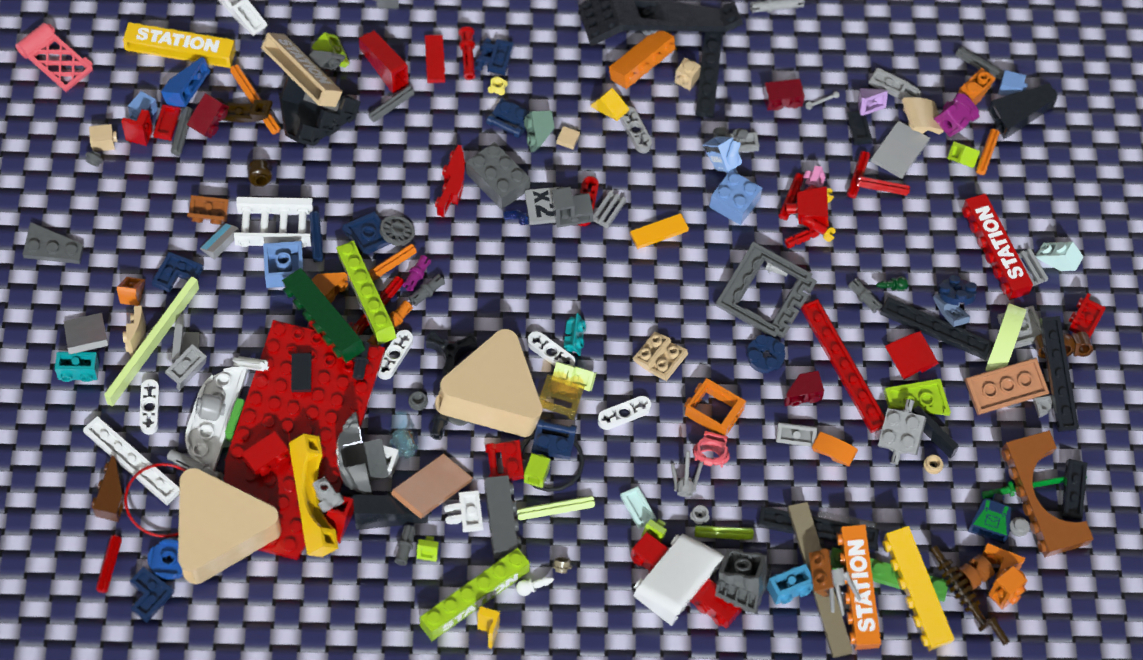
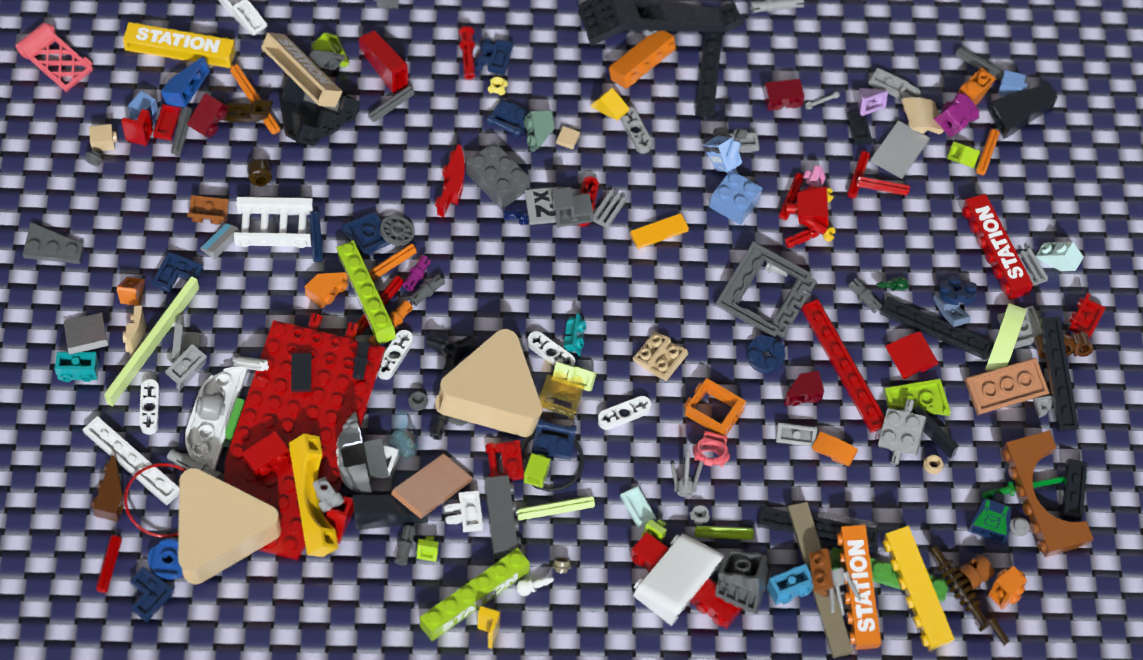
(281, 261): medium blue brick -> none
(323, 315): dark green brick -> none
(435, 59): red tile -> none
(687, 73): tan brick -> none
(1002, 557): orange slope -> none

